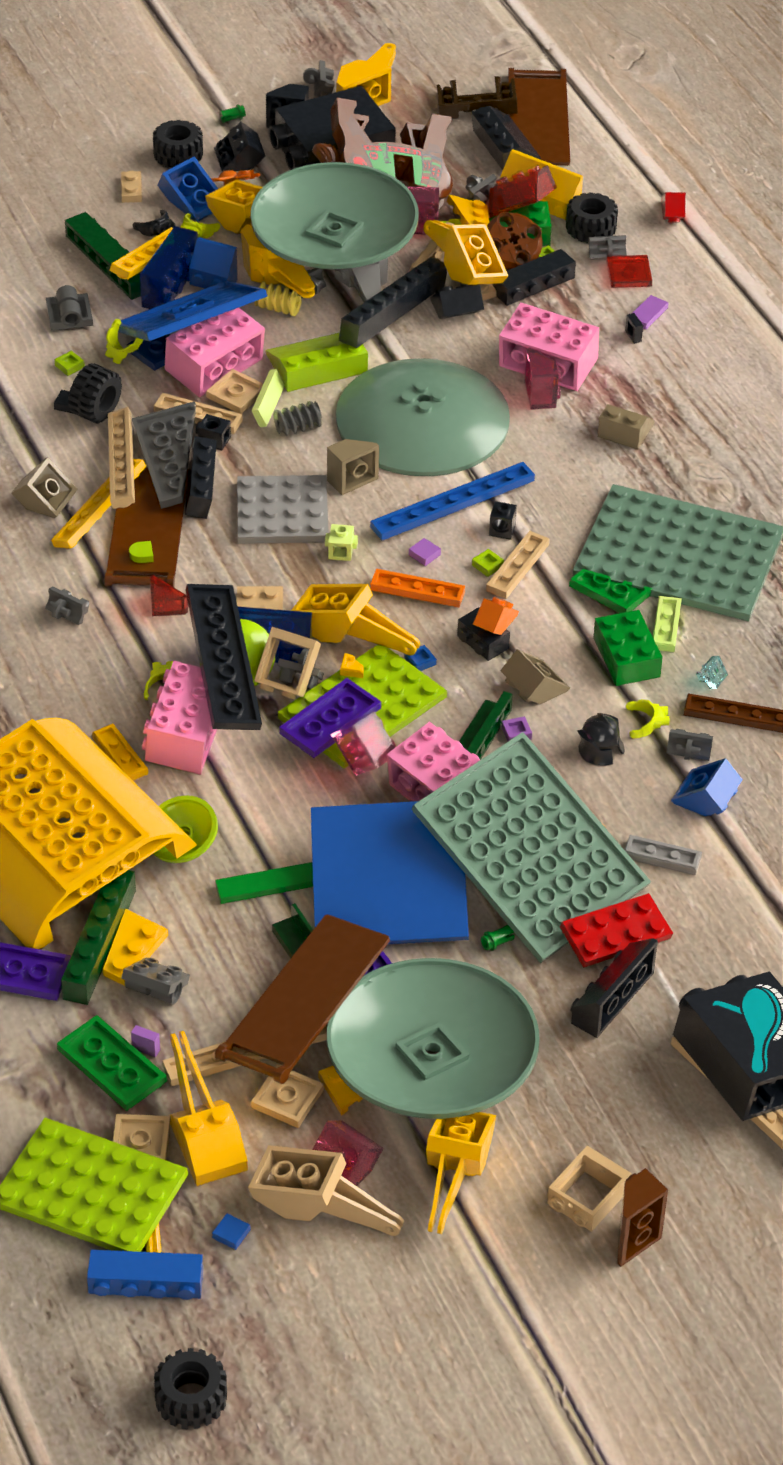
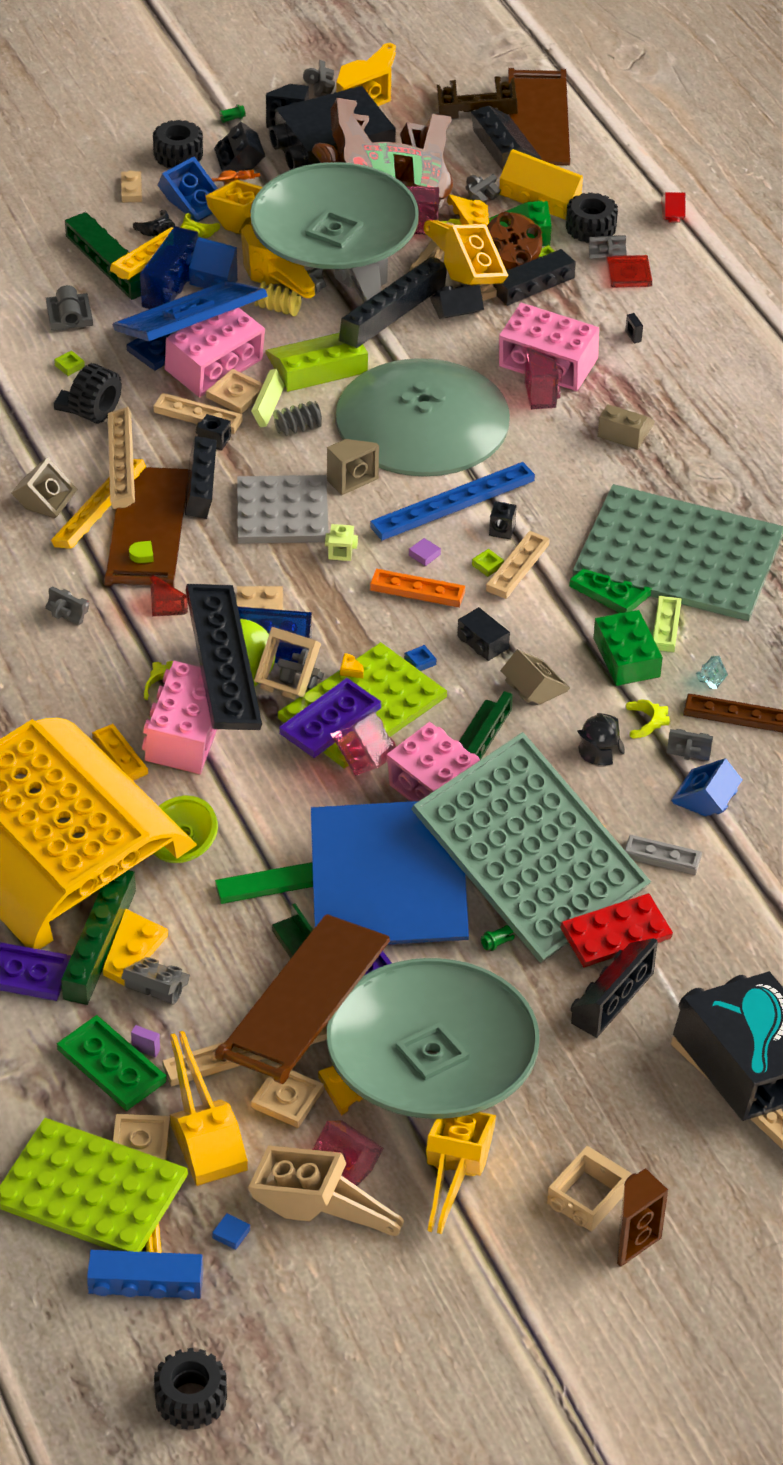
(114, 349): neon yellow helmet -> none
(166, 447): dark grey wing -> none
(345, 611): yellow slope -> none
(495, 615): orange slope -> none
(516, 726): medium lavender tile -> none
(520, 190): clear red slope -> none
(651, 310): medium lavender tile -> none

